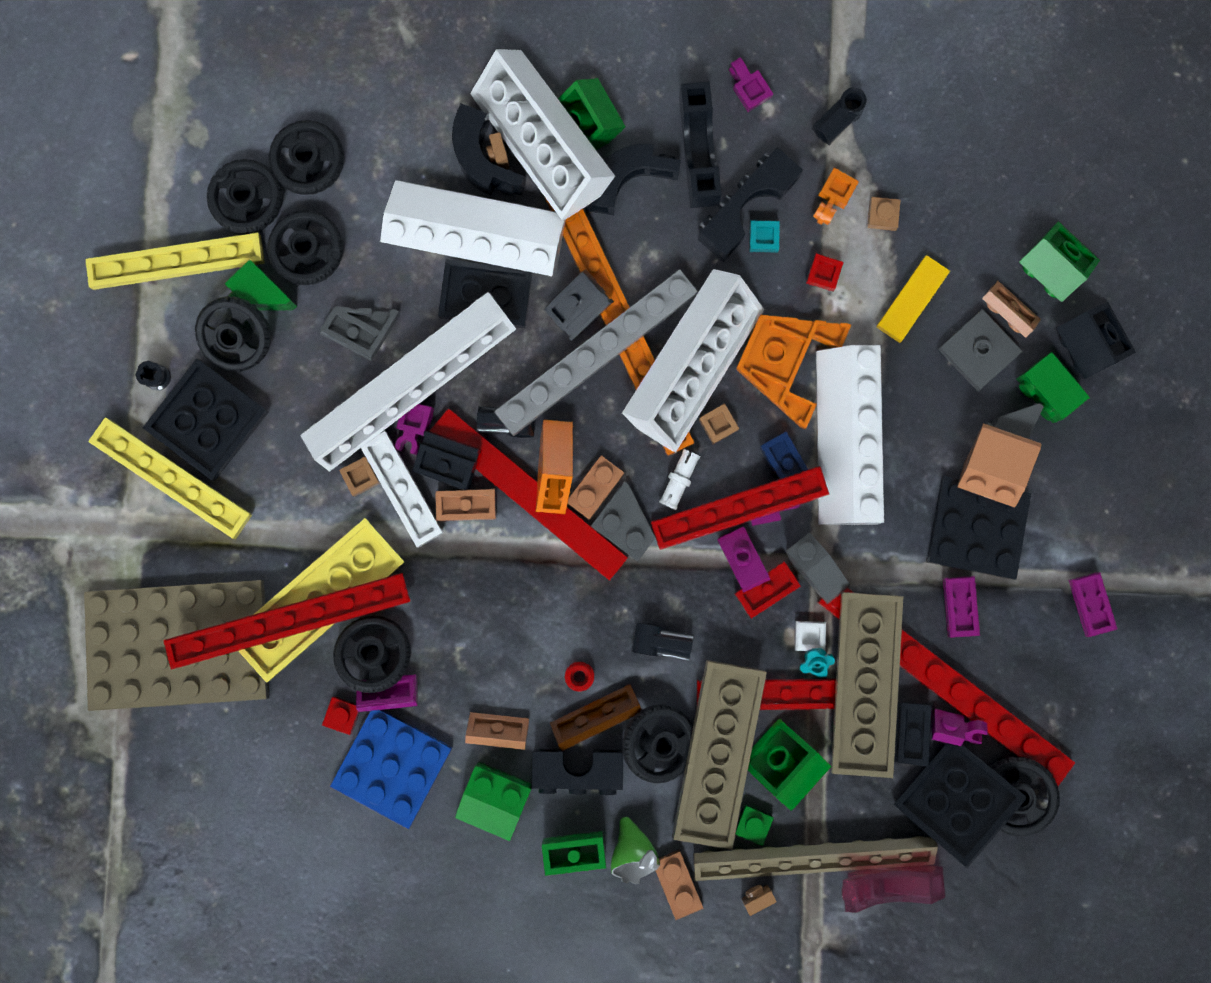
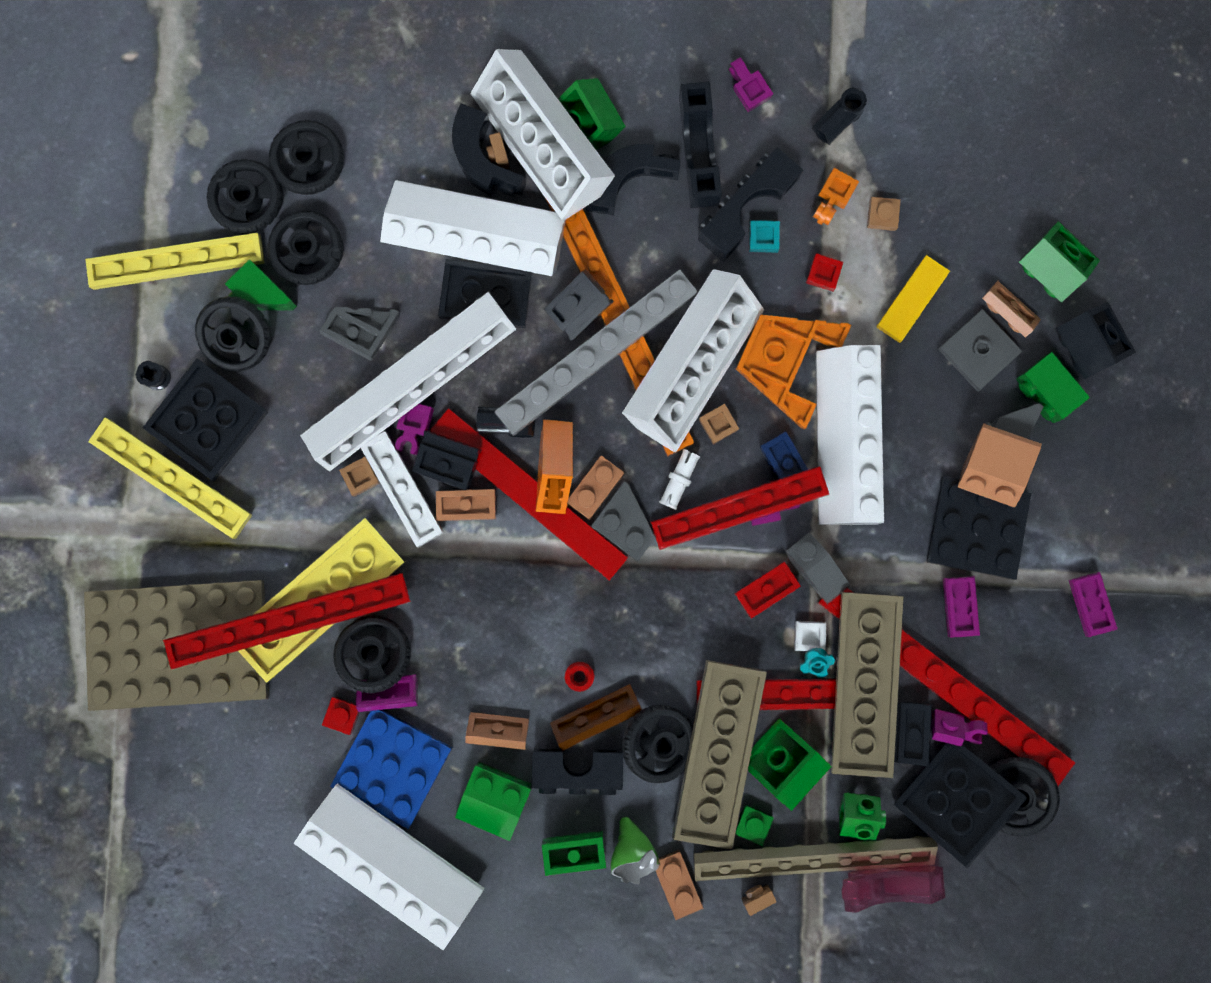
(389, 866): none -> white slope
(655, 641): black piece -> none
(743, 559): magenta plate -> none
(861, 816): none -> green brick

